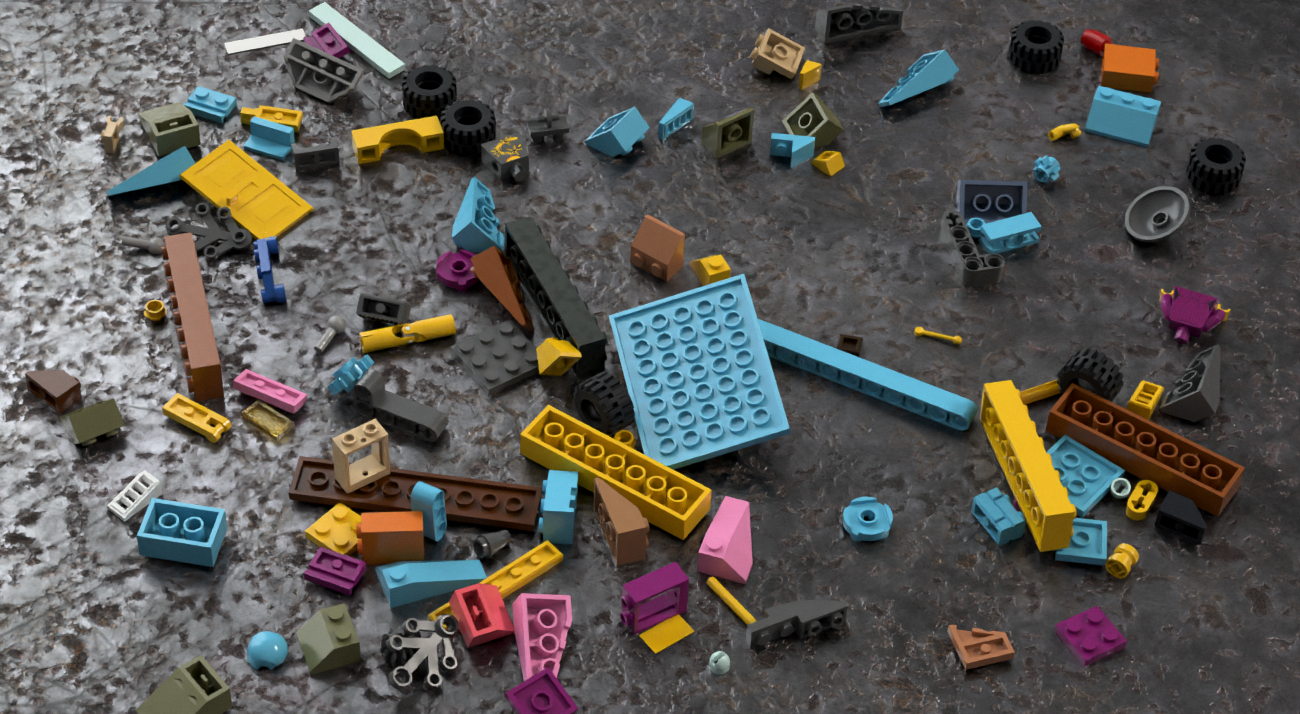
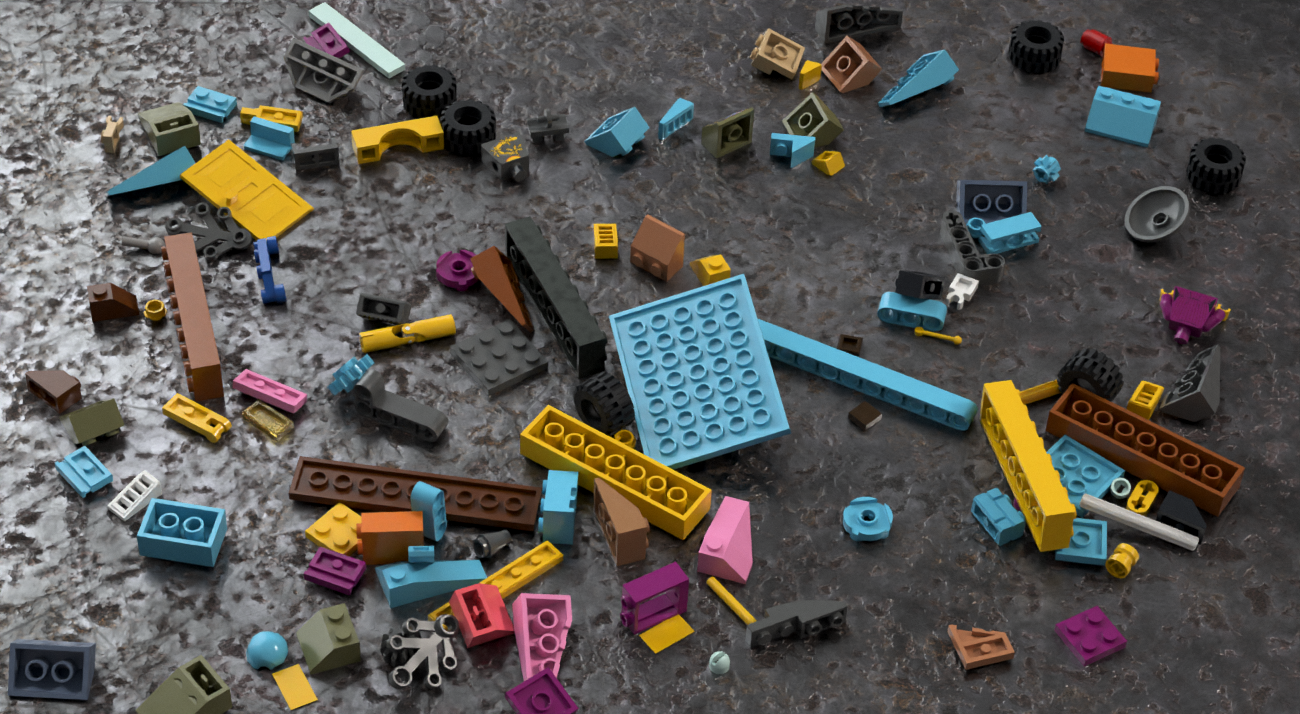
(51, 669): none -> sand blue slope
(84, 471): none -> medium azure plate
(111, 302): none -> reddish brown slope
(264, 41): white sticker -> none
(294, 686): none -> yellow sticker
(335, 326): light grey bar -> none
(375, 465): tan window -> none
(421, 554): none -> medium azure slope
(475, 223): medium azure wedge -> none
(556, 356): yellow slope -> none
(605, 241): none -> yellow slope
(850, 66): none -> nougat slope
(865, 415): none -> dark brown tile
(912, 311): none -> medium azure beam
(919, 285): none -> black brick
(961, 289): none -> white plate
(1058, 132): yellow arm -> none
(1139, 522): none -> white axle

